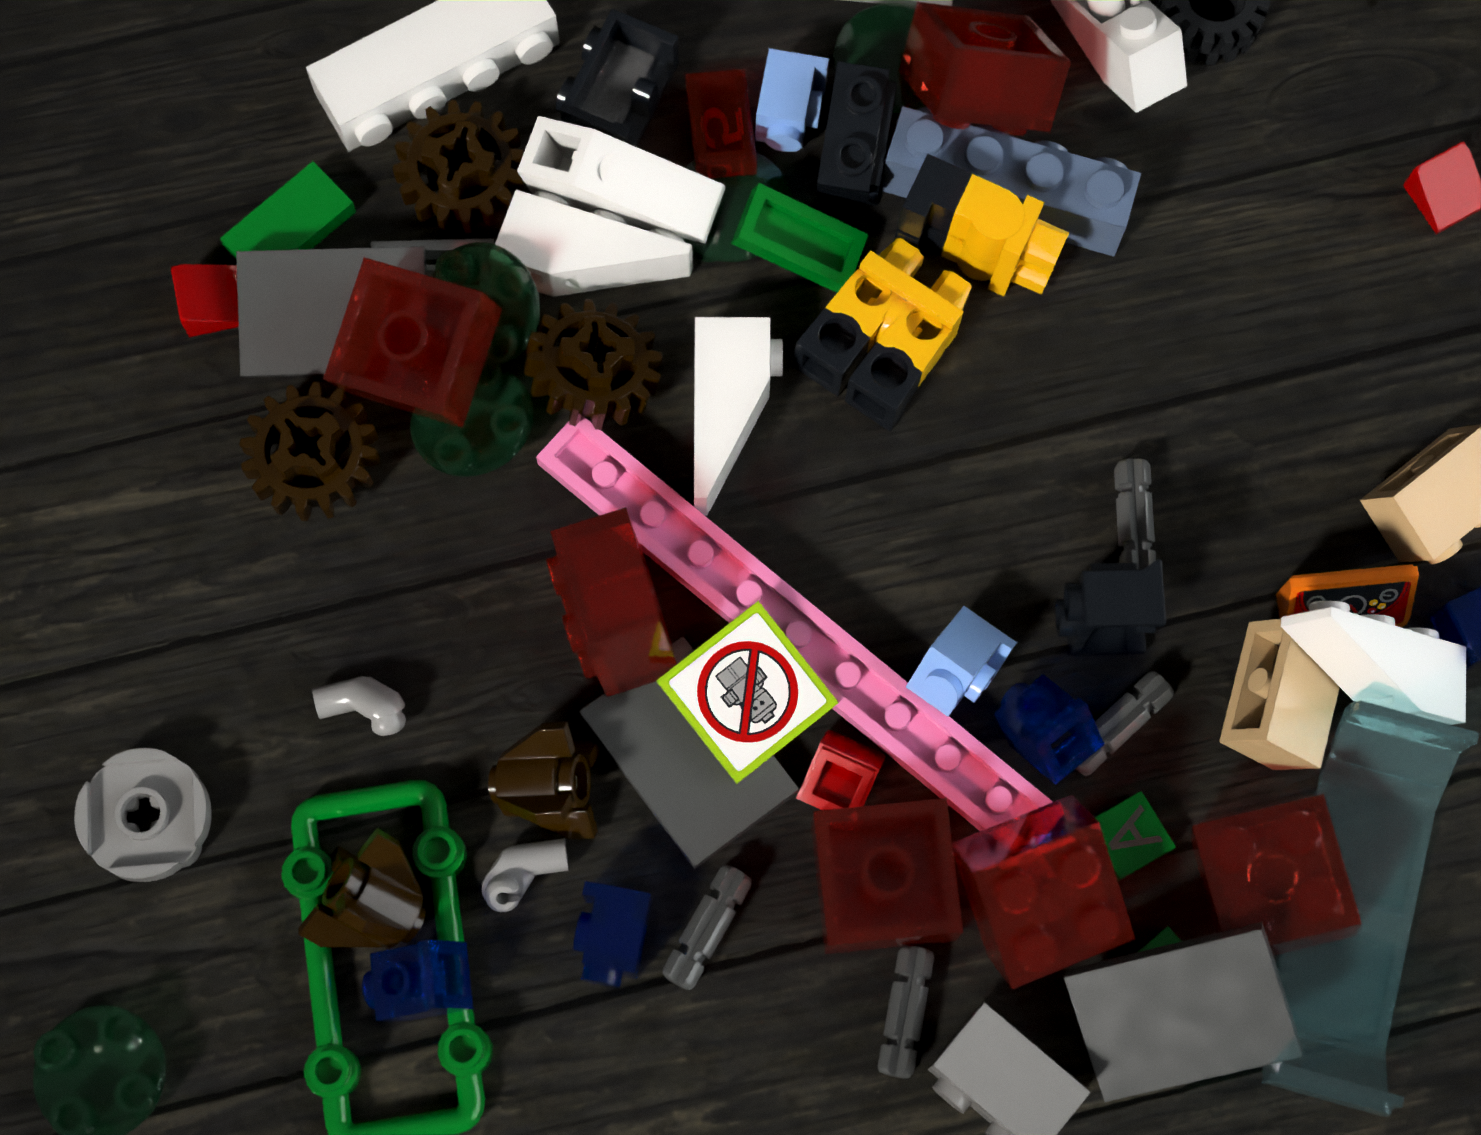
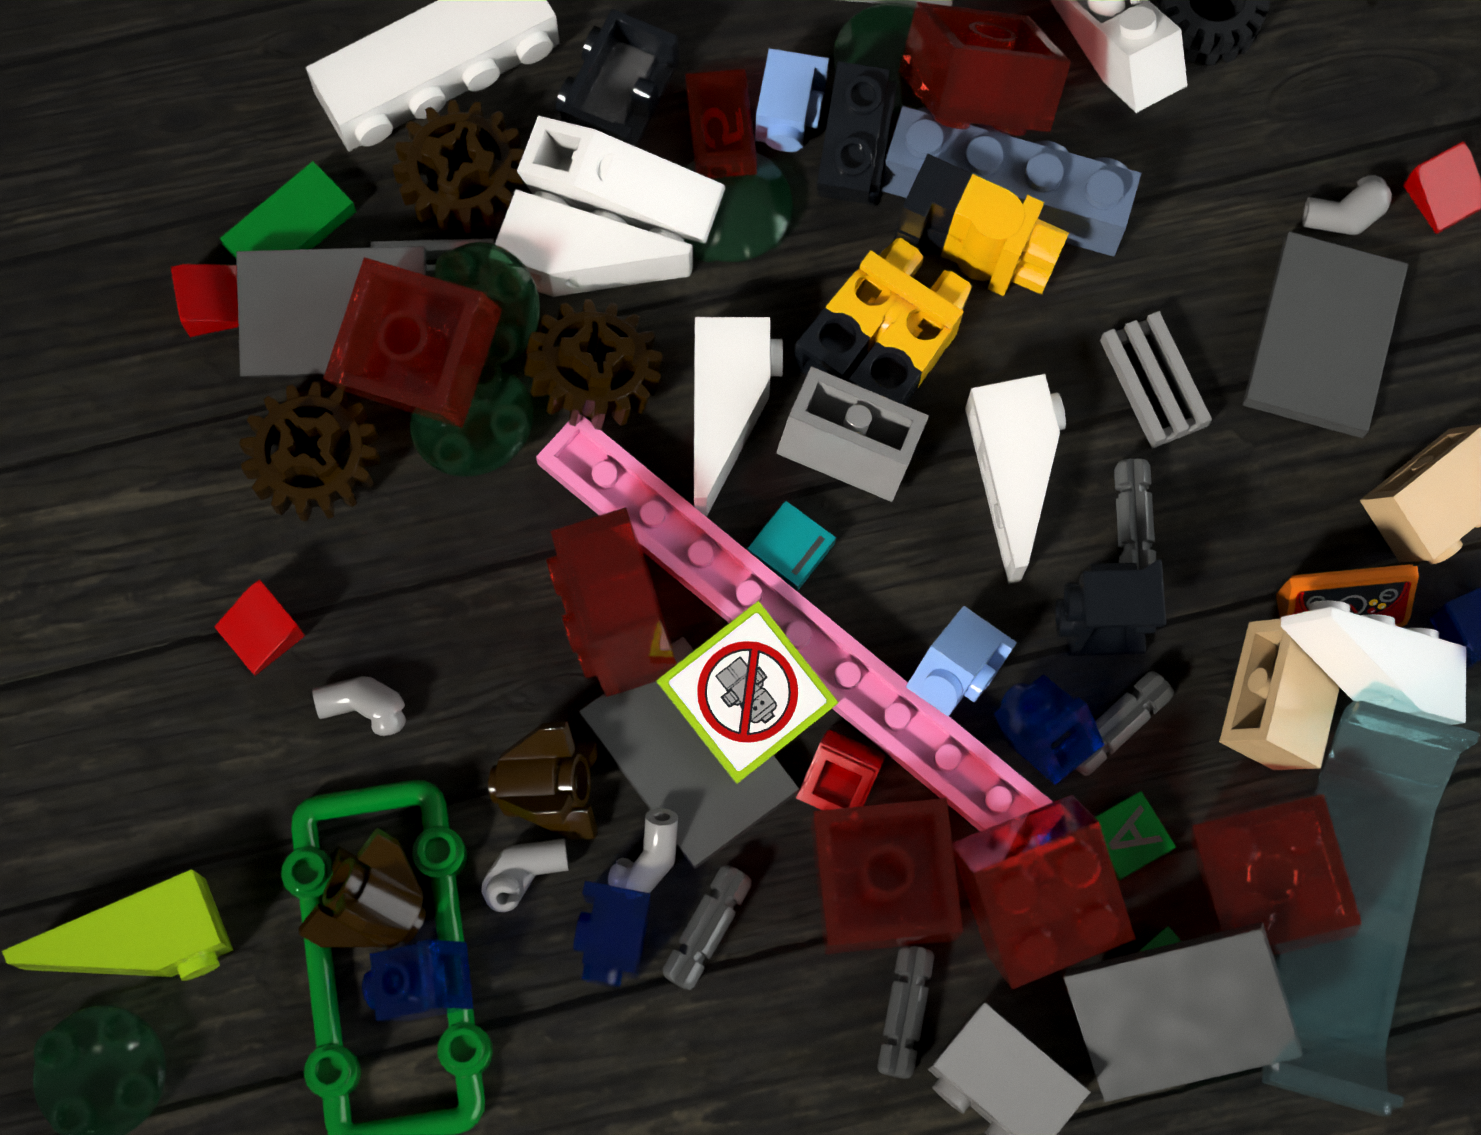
(115, 790): light grey plate -> none
(150, 933): none -> lime slope
(258, 628): none -> red slope
(657, 854): none -> light grey arm
(792, 545): none -> teal tile
(799, 238): green tile -> none
(851, 434): none -> light grey brick
(1015, 444): none -> white slope
(1135, 334): none -> light grey tile
(1325, 335): none -> dark grey tile
(1354, 212): none -> light grey arm

